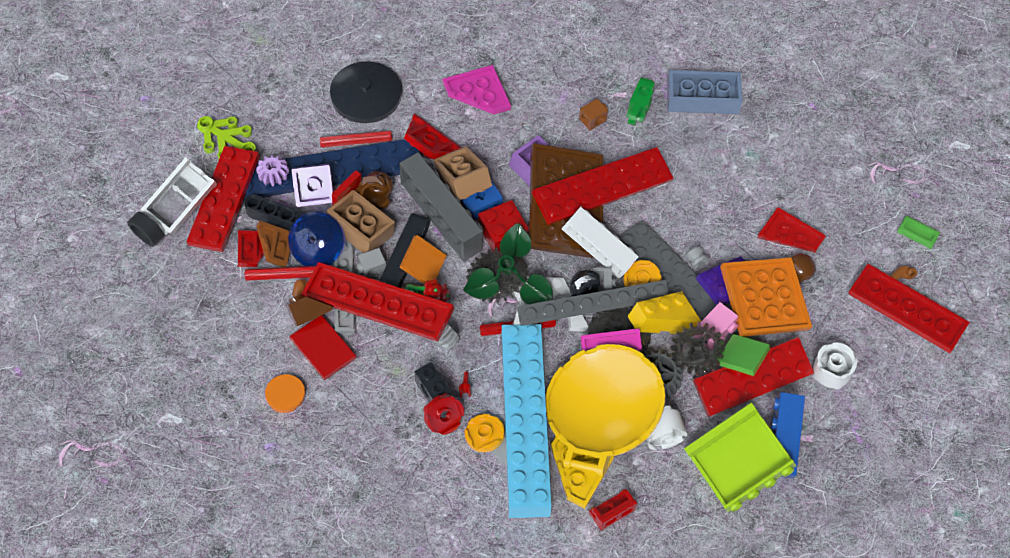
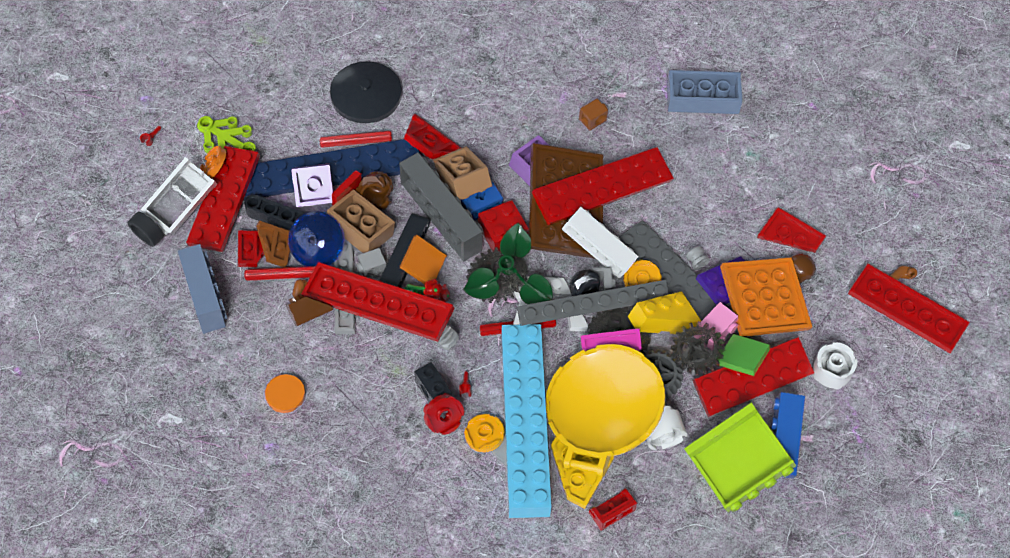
(145, 136): none -> red hand
(203, 288): none -> sand blue brick
(214, 161): none -> orange tile
(272, 170): lavender gear -> none
(322, 347): red tile -> none
(479, 89): dark pink plate -> none
(640, 101): green piece -> none
(918, 232): bright green tile -> none

